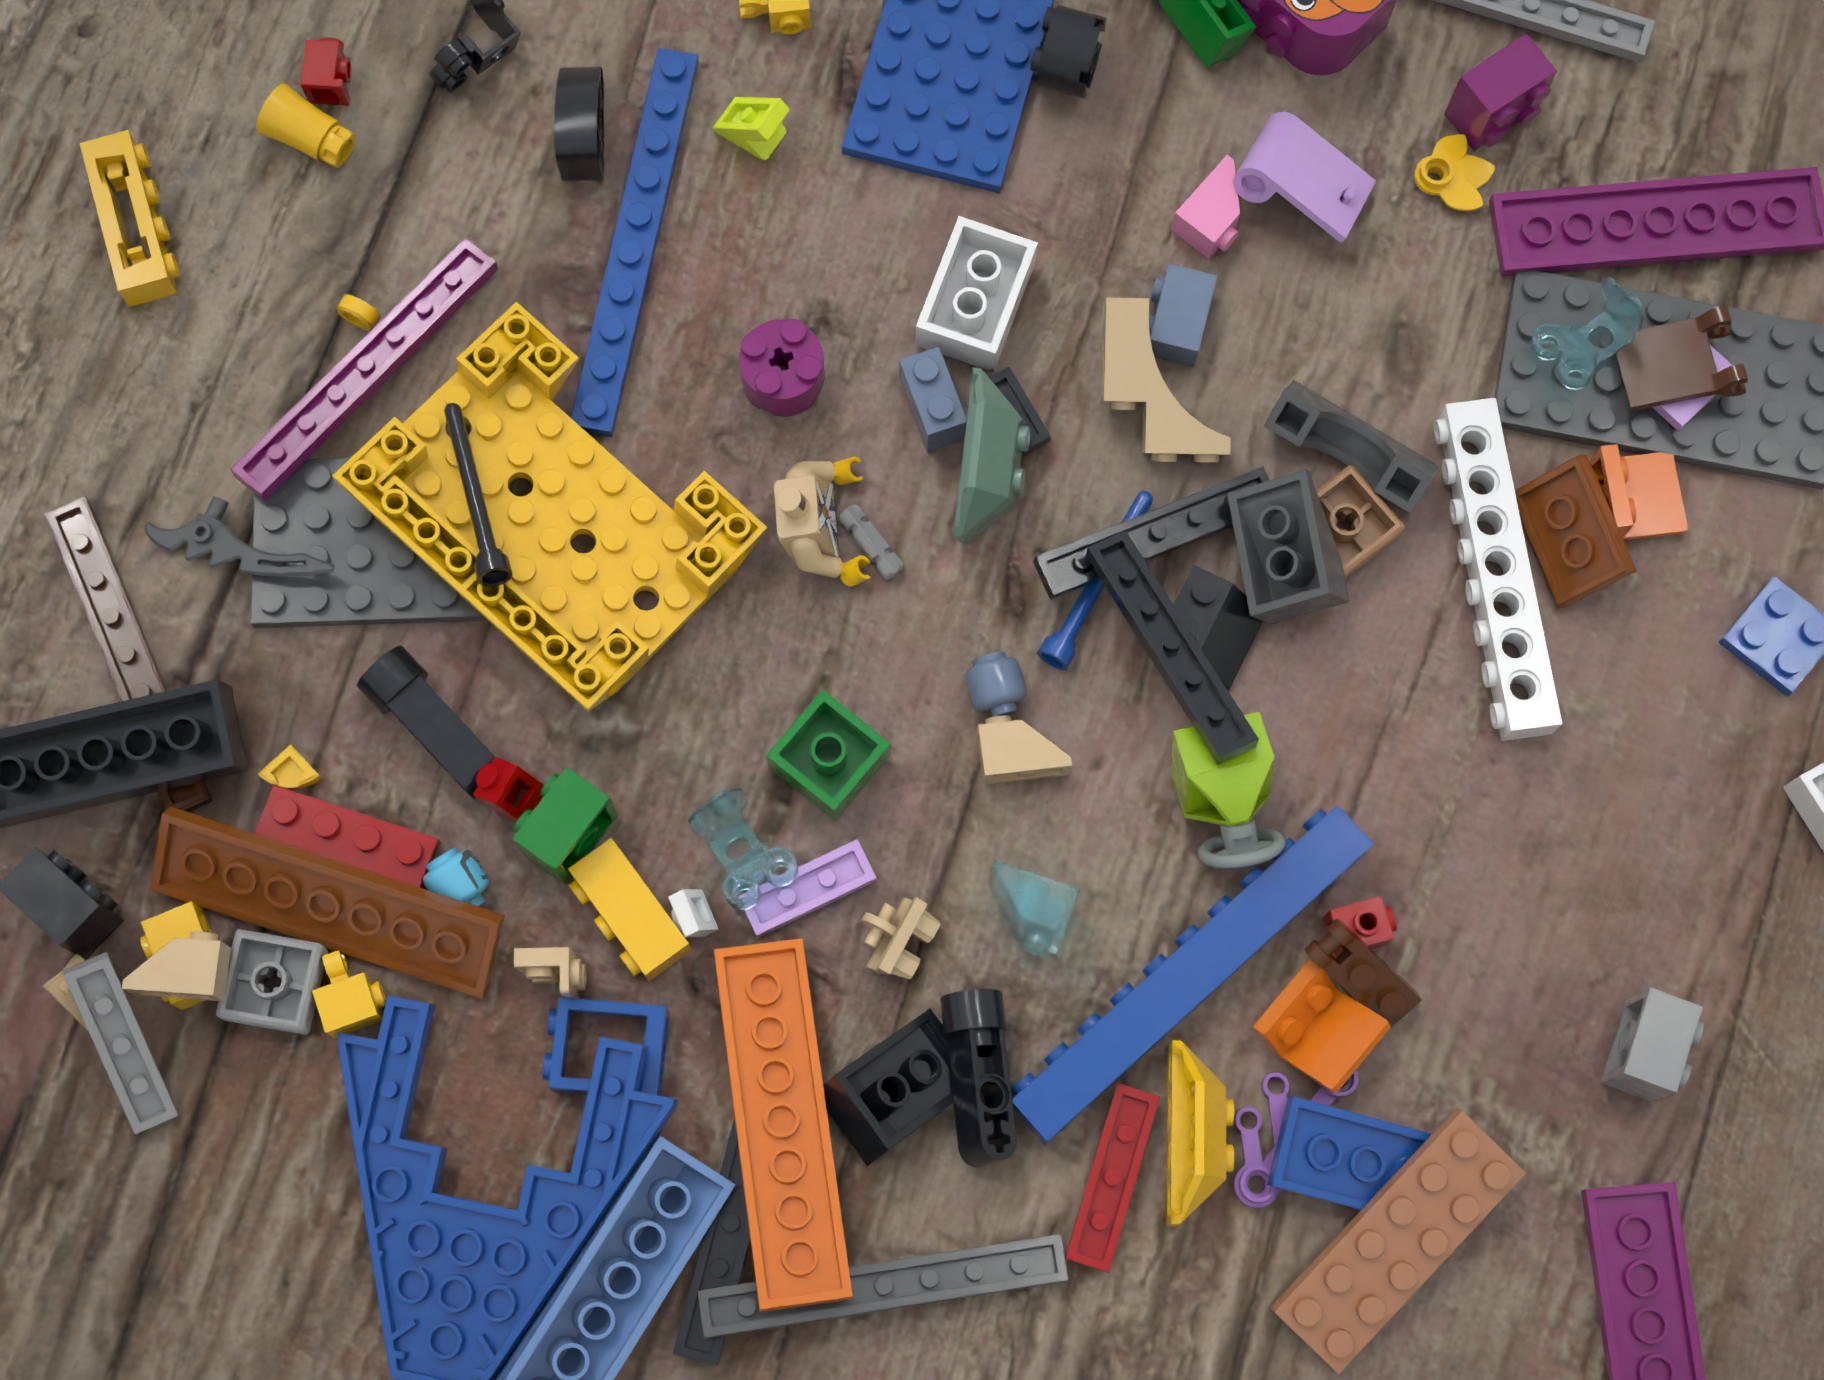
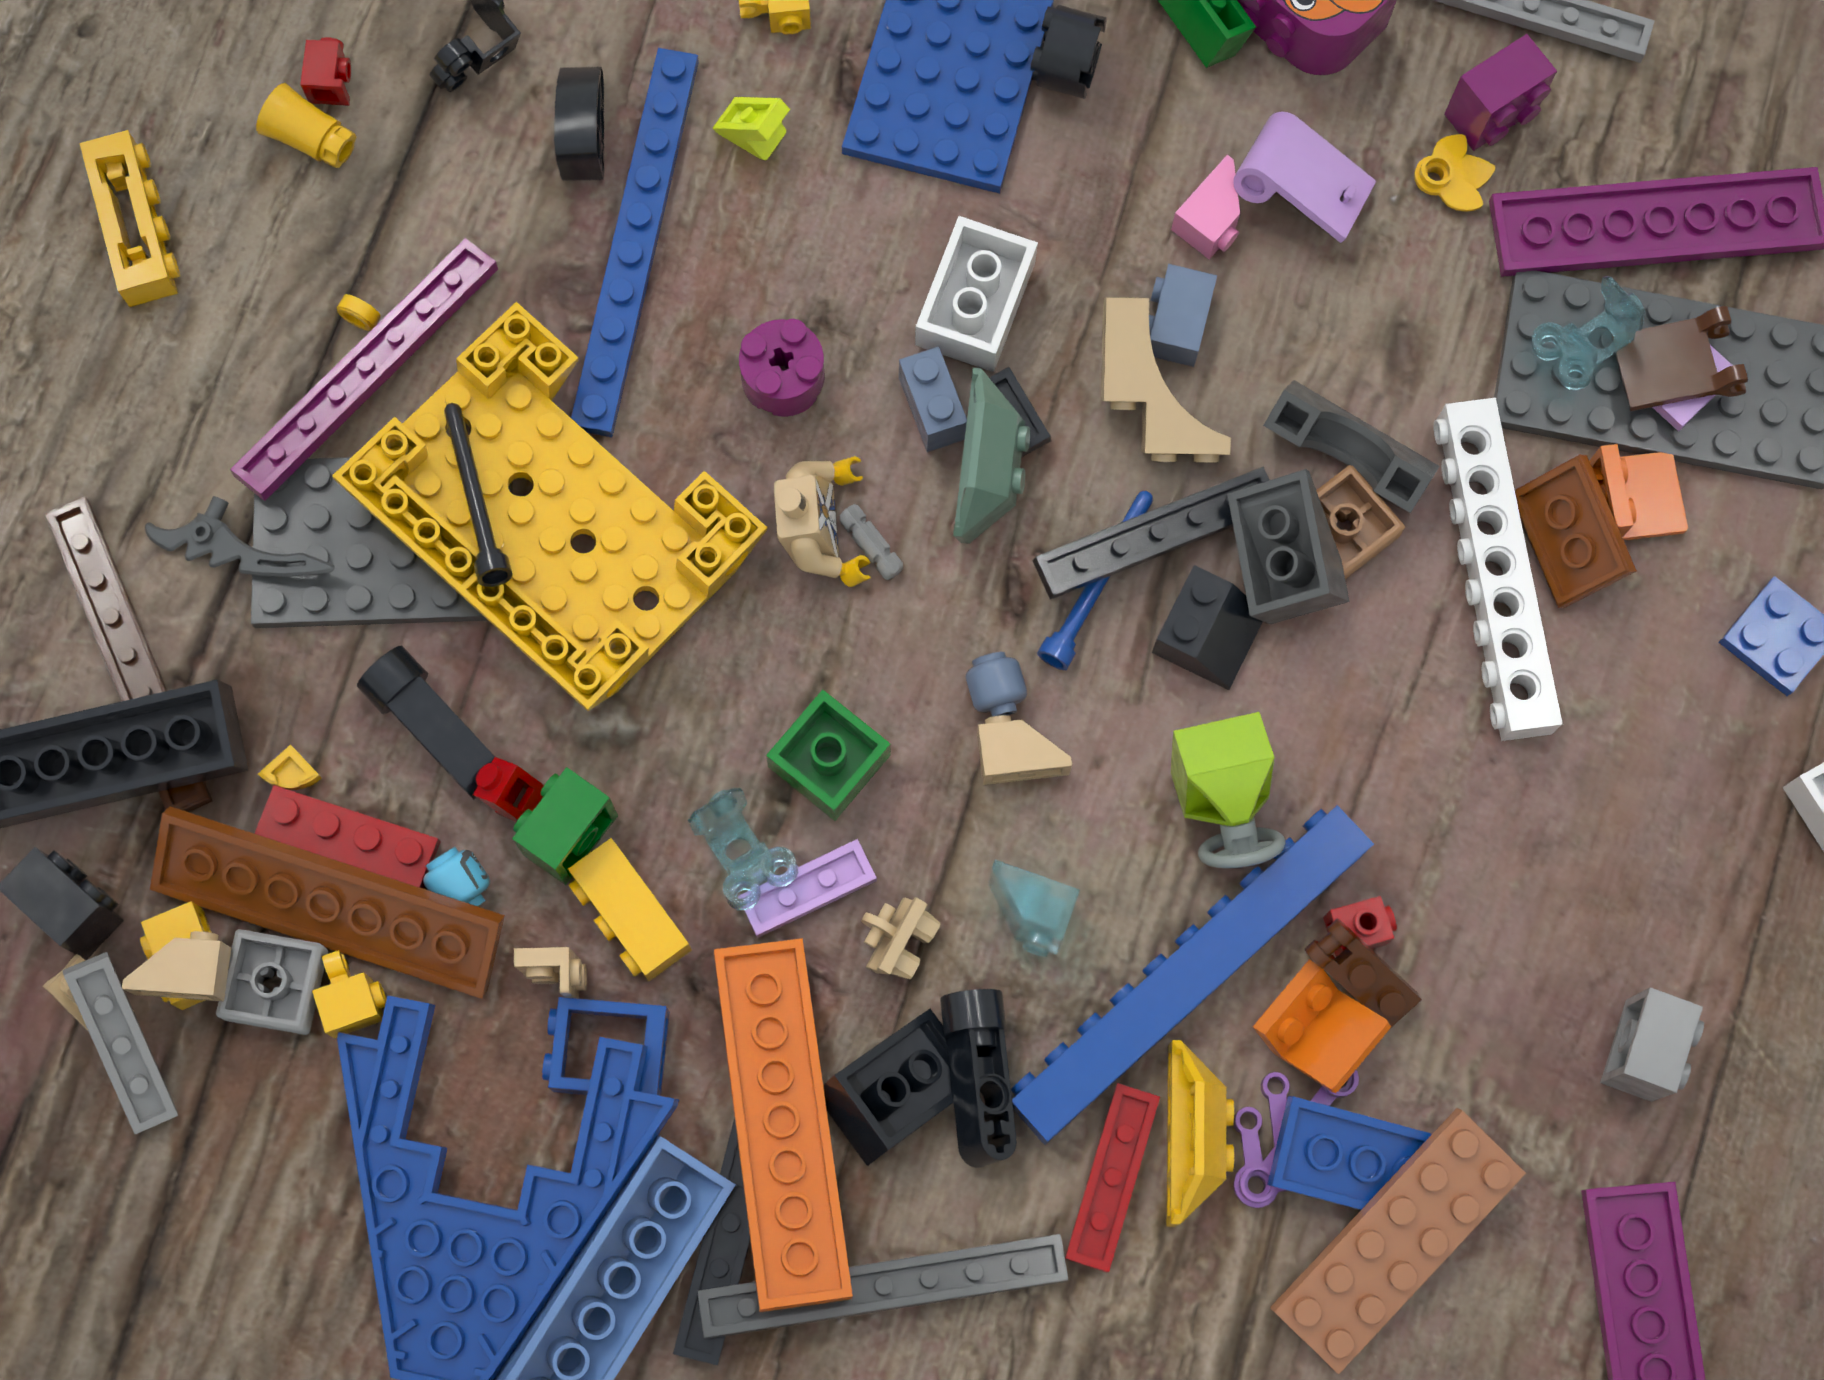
(692, 913): white plate -> none
(1172, 648): black plate -> none

